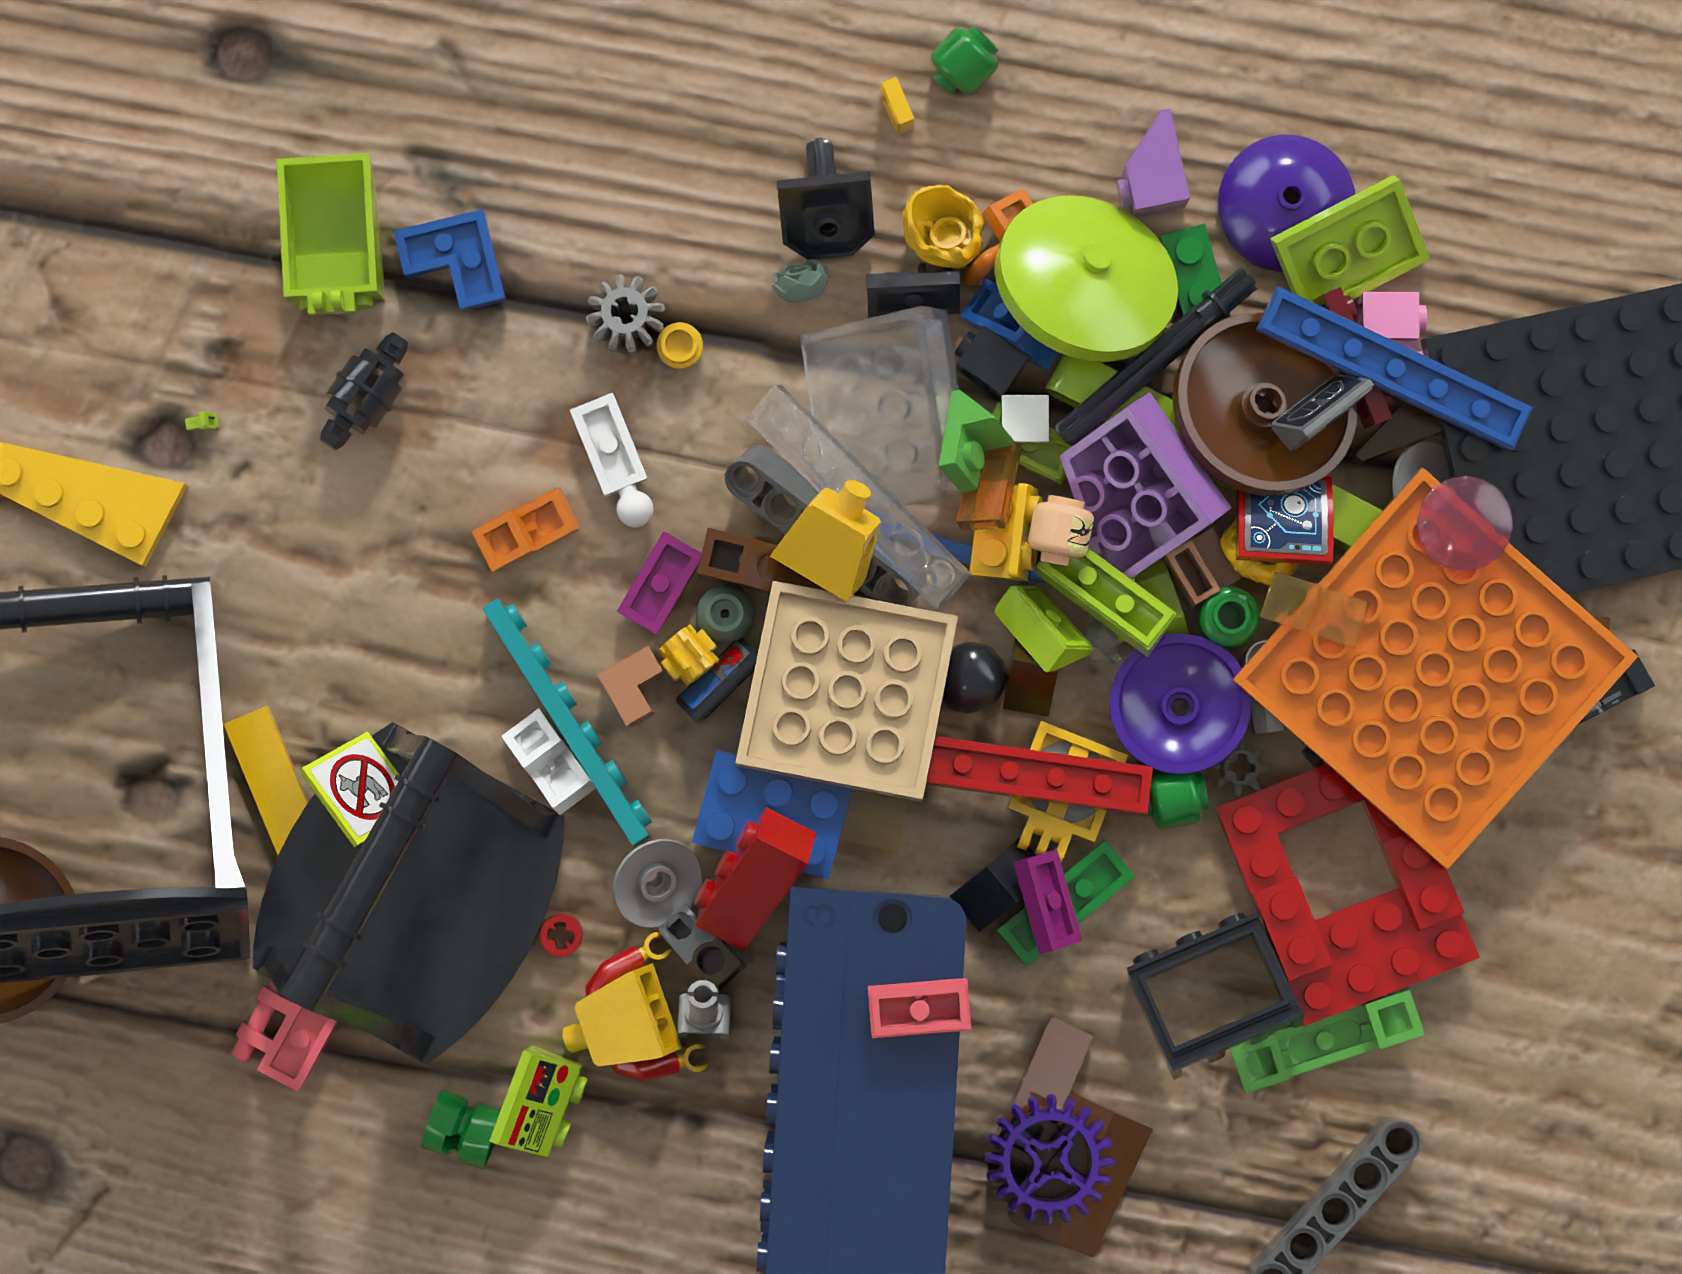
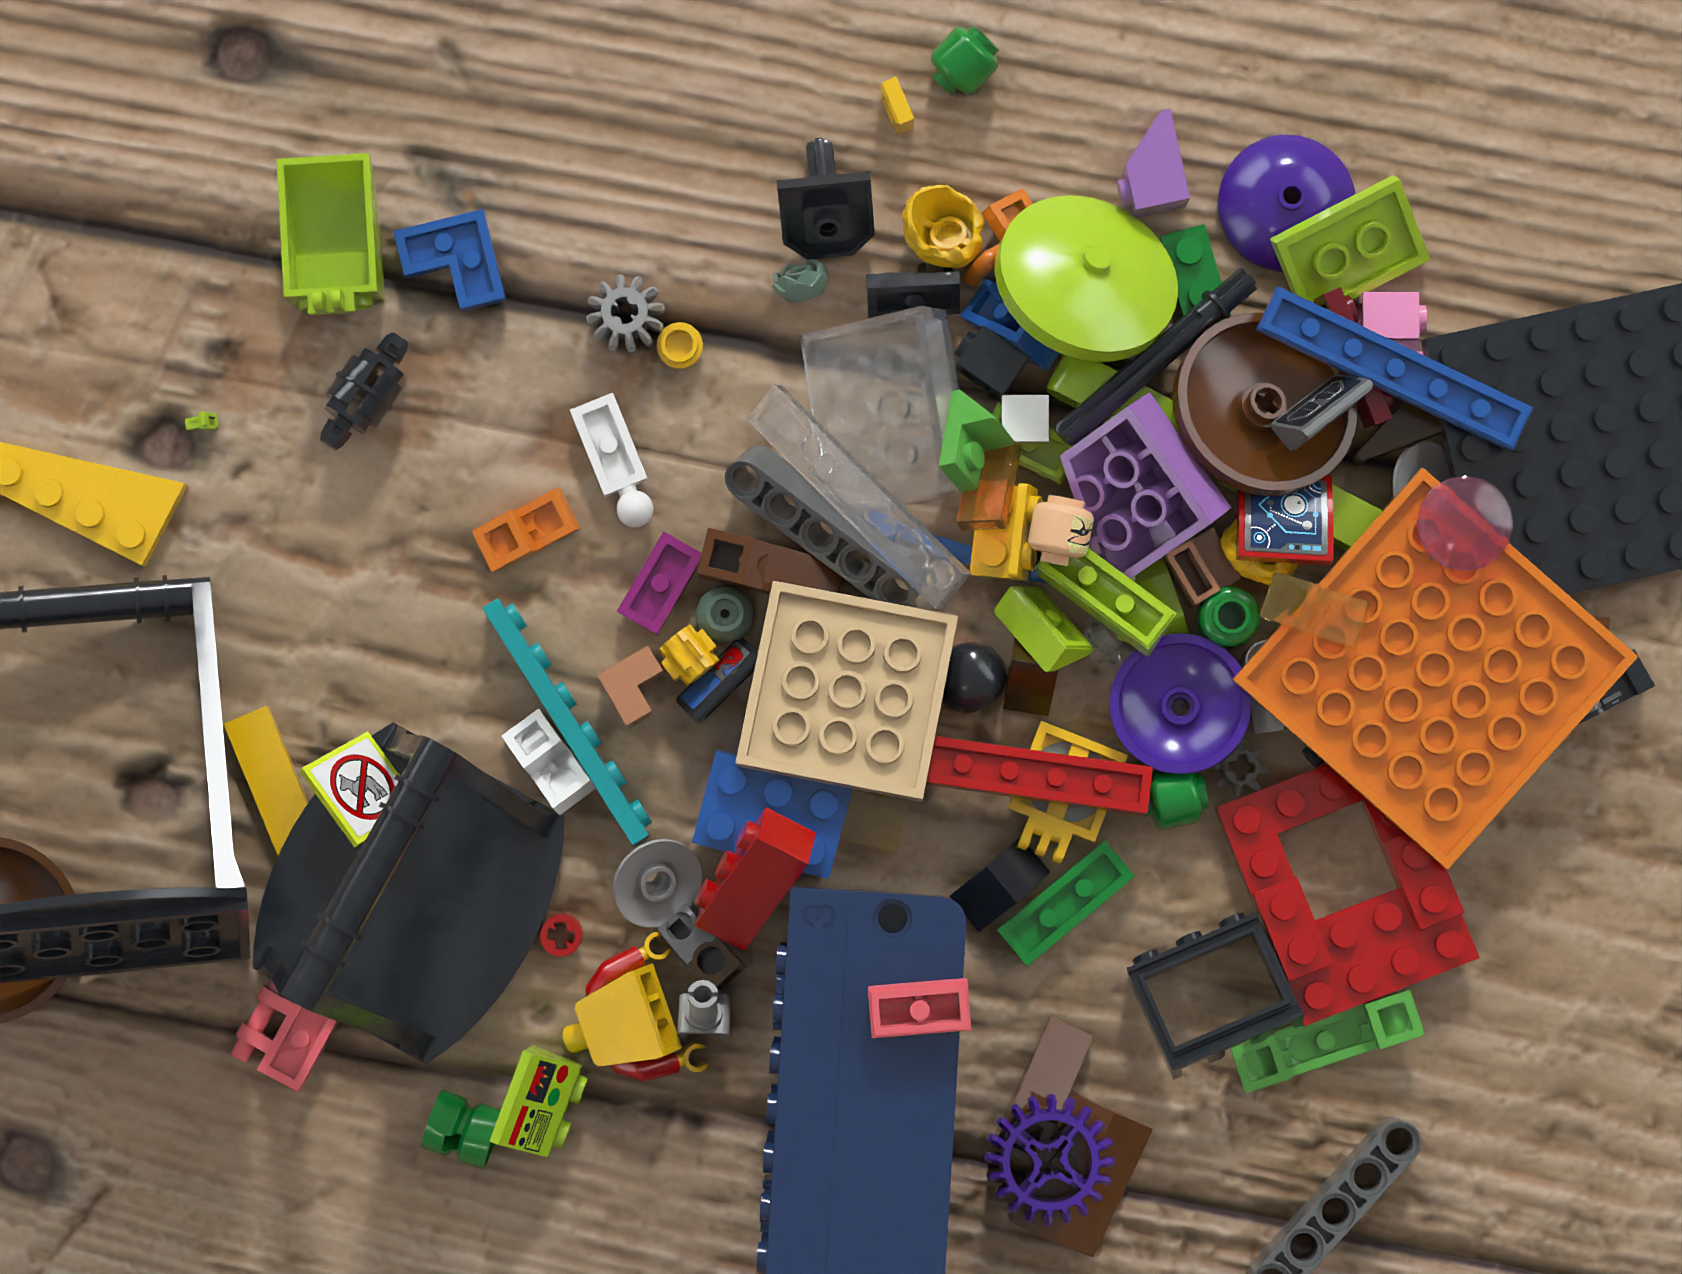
(833, 540): yellow torso -> none
(1048, 901): magenta plate -> none

